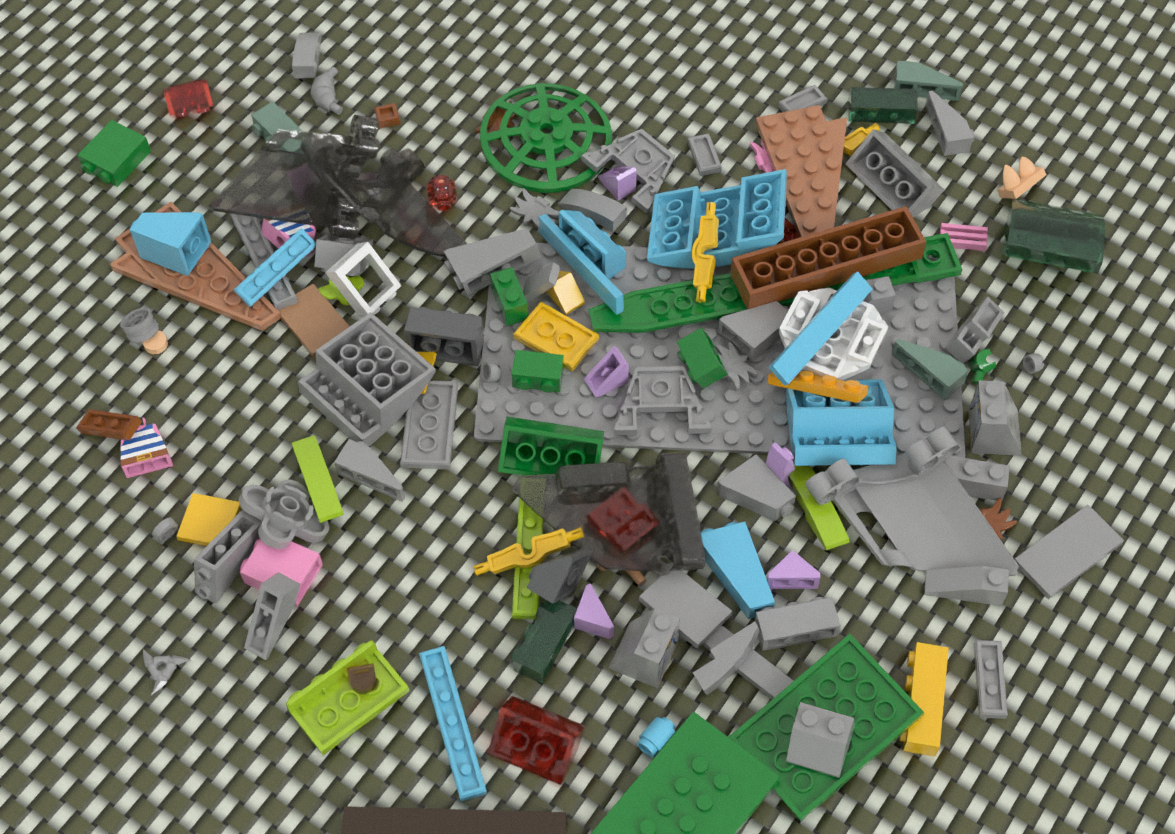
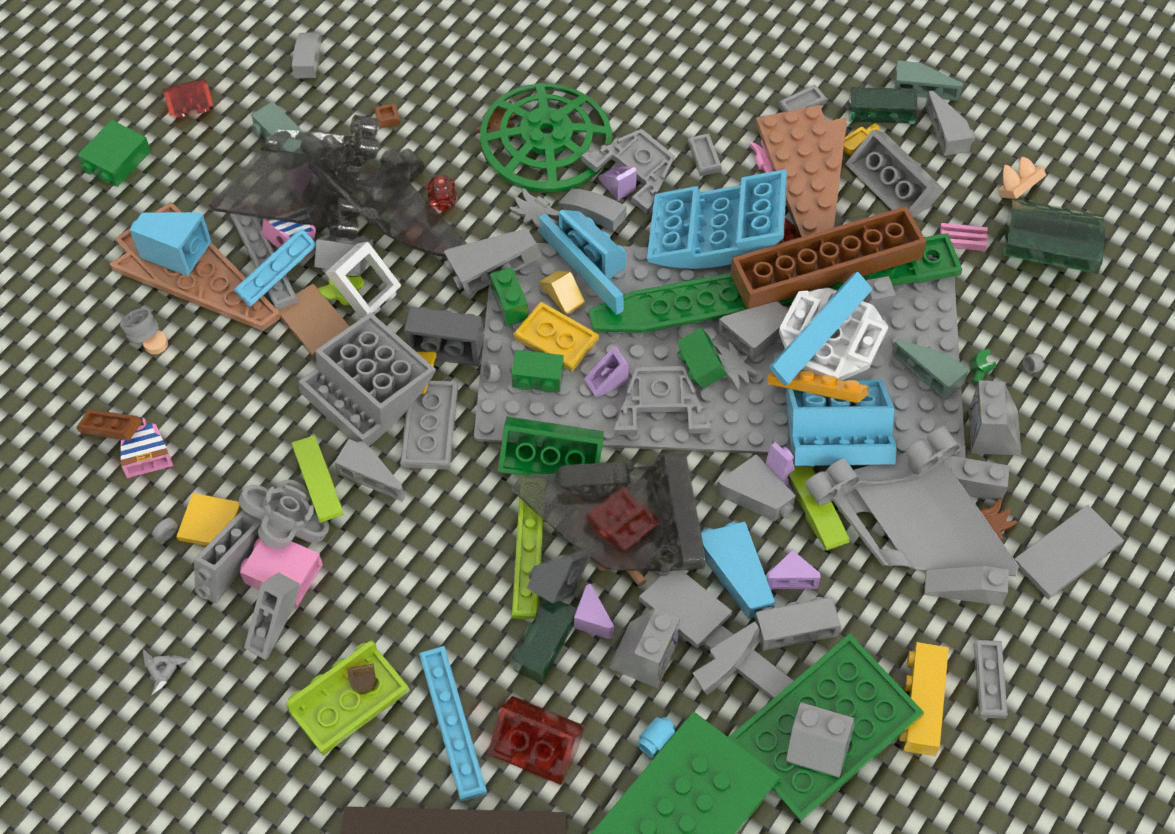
(324, 91): light grey piece -> none
(541, 281): light grey tile -> none
(541, 547): yellow piece -> none
(704, 263): yellow piece -> none
(975, 330): light grey slope -> none

